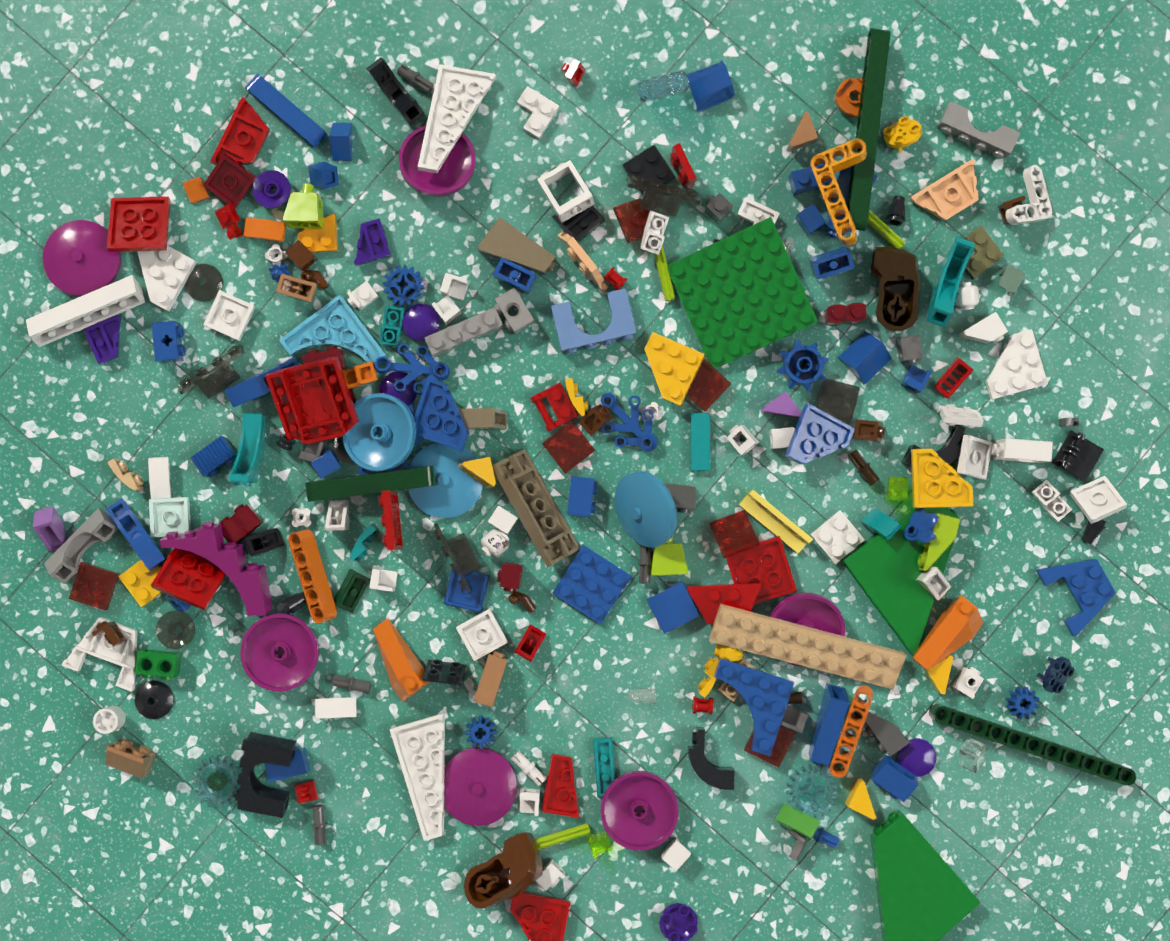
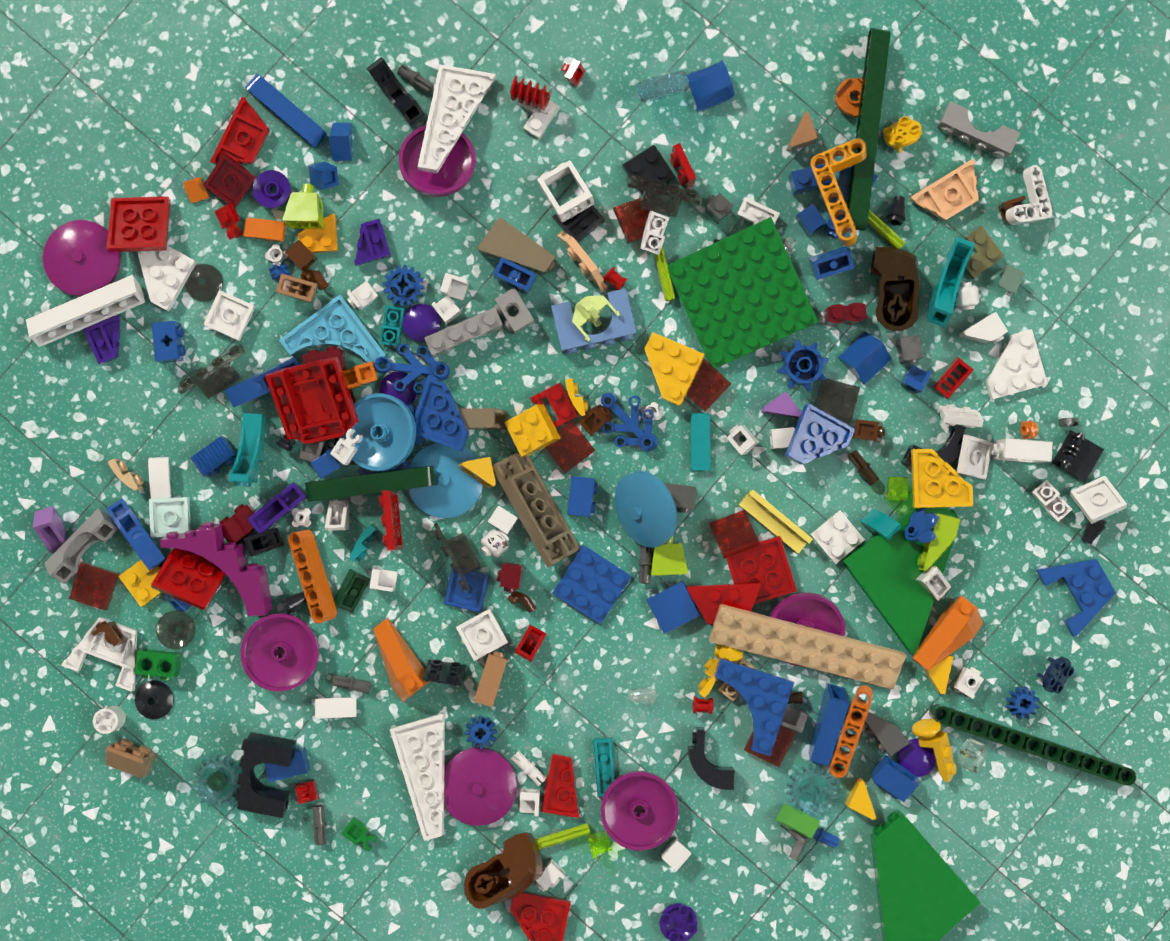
(277, 507): none -> dark purple slope
(345, 449): none -> white plate
(357, 831): none -> green plate
(530, 94): none -> red piece
(532, 430): none -> yellow brick
(588, 311): none -> yellowish green piece
(930, 736): none -> yellow piece
(1028, 429): none -> orange plate

